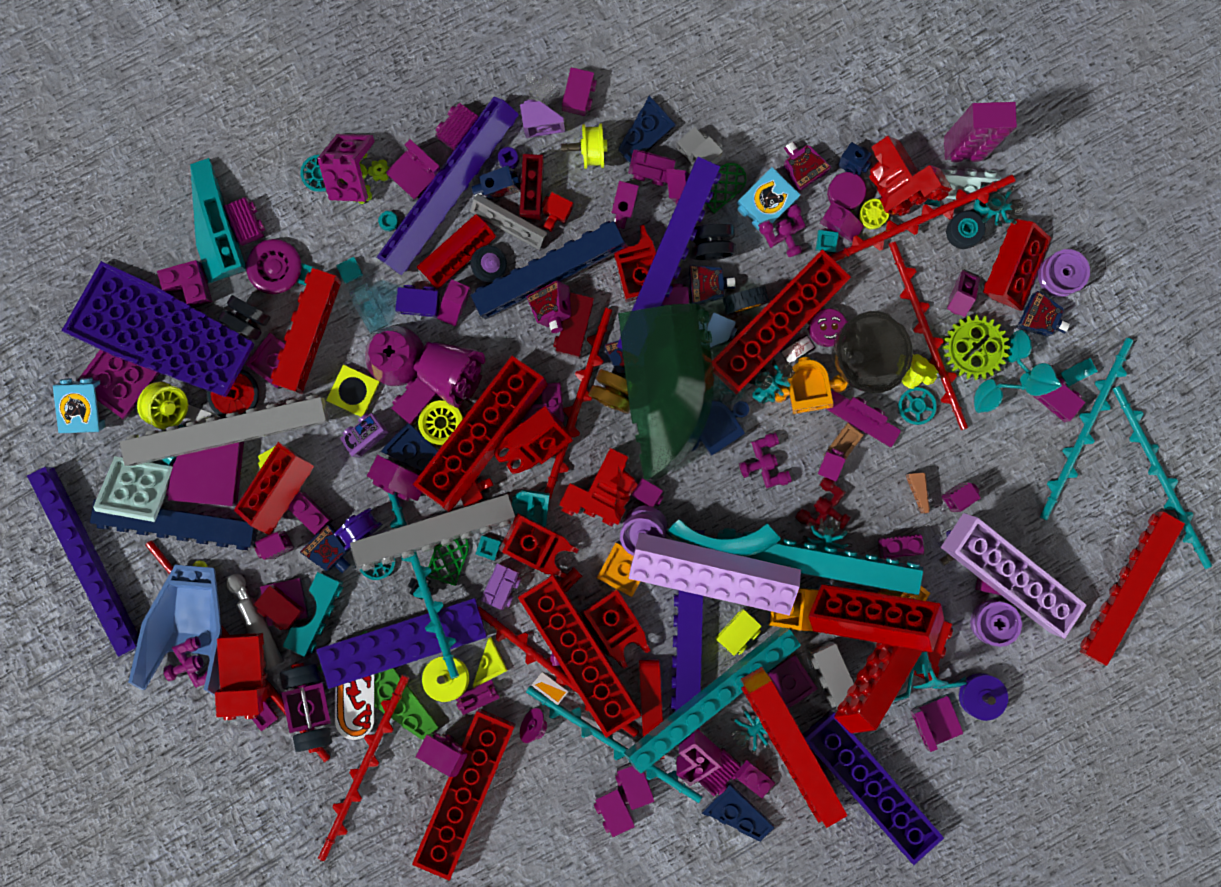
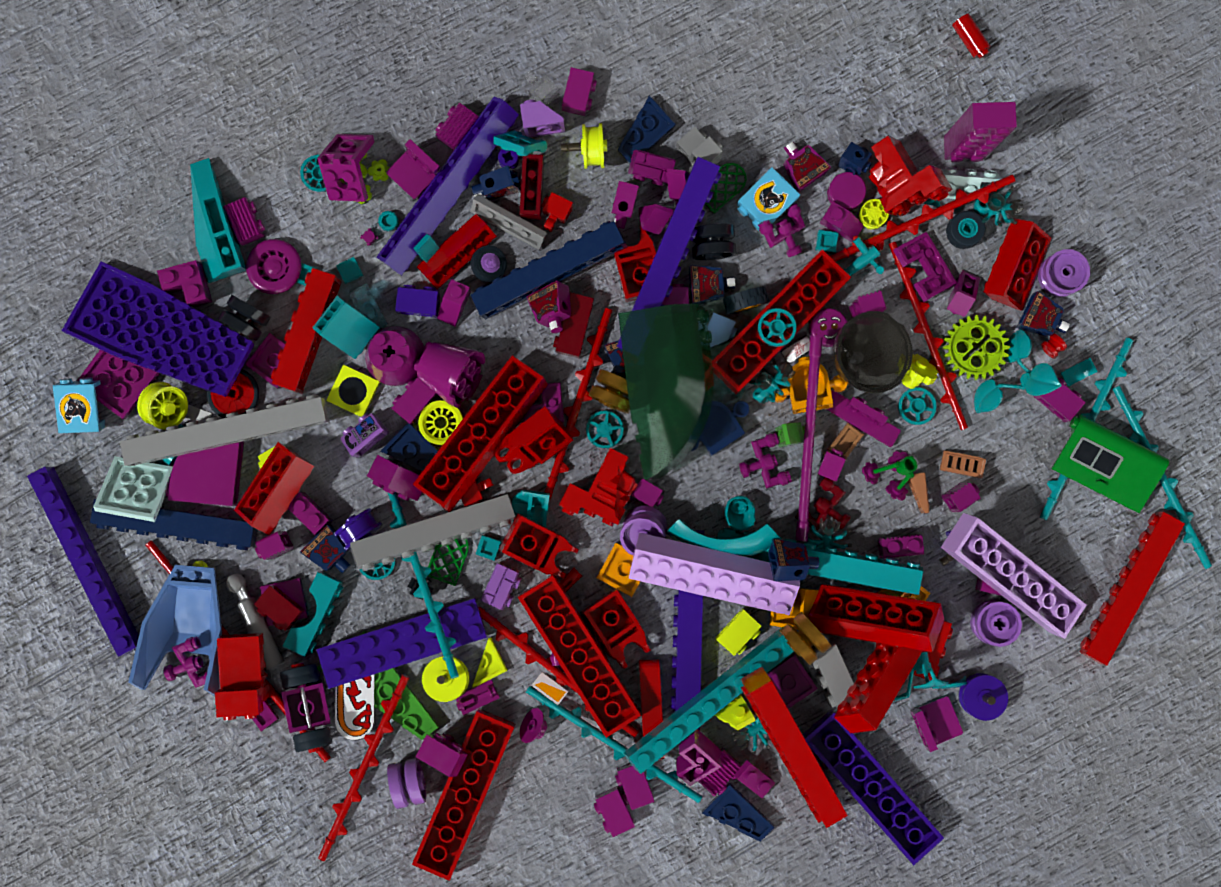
(346, 327): none -> teal brick
(369, 237): none -> magenta piece
(406, 783): none -> medium lavender wheel
(426, 248): none -> teal tile
(519, 143): none -> teal plate
(604, 429): none -> teal wheel
(654, 217): none -> magenta slope
(736, 713): none -> neon yellow wing
(740, 513): none -> teal hair
(777, 327): none -> teal wheel
(790, 434): none -> bright green slope
(790, 560): none -> dark blue torso
(805, 638): none -> pearl gold wheel
(815, 353): none -> magenta piece
(867, 257): none -> teal piece
(868, 302): none -> magenta brick
(898, 462): none -> plant
(938, 274): none -> magenta plate
(971, 36): none -> red brick
(972, 459): none -> nougat slope
(1053, 346): none -> red wheel
(1105, 455): none -> green door

